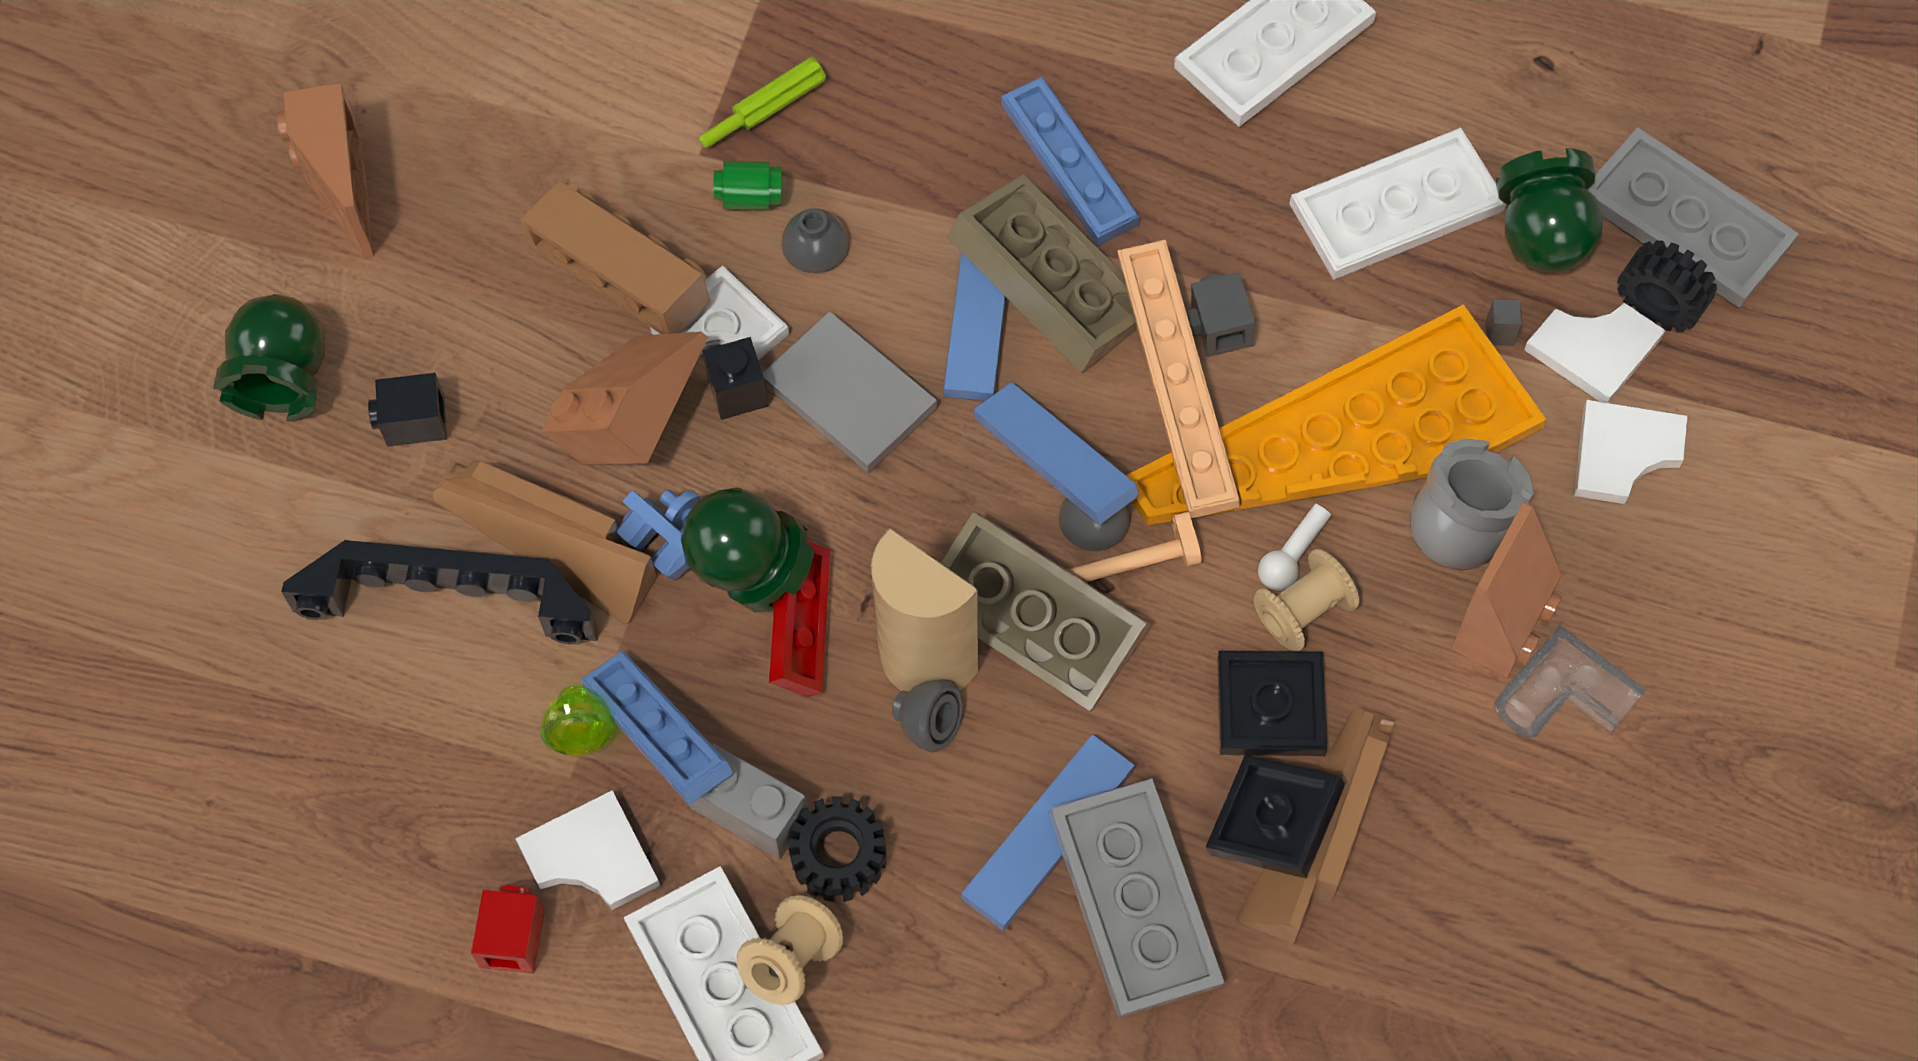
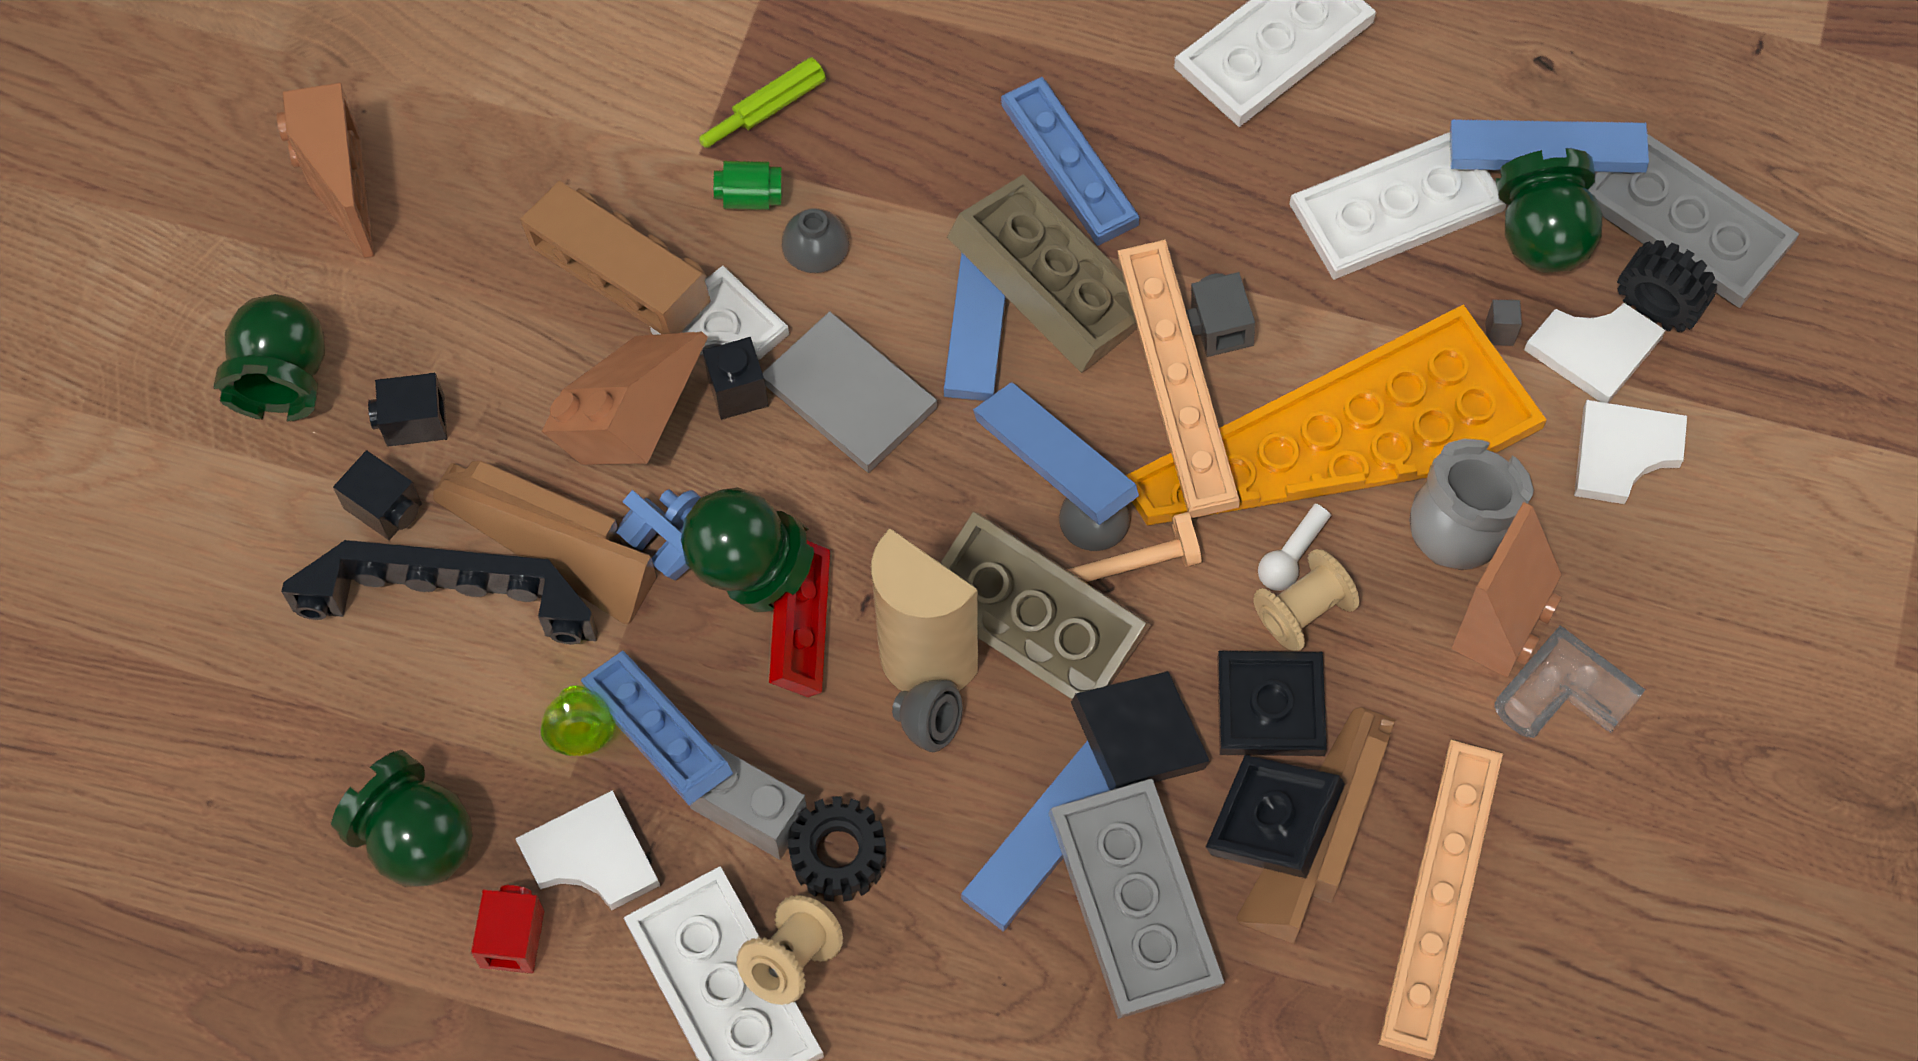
(378, 495): none -> black brick
(409, 825): none -> dark green tile
(1139, 731): none -> black tile
(1440, 900): none -> light nougat tile
(1496, 142): none -> medium blue tile

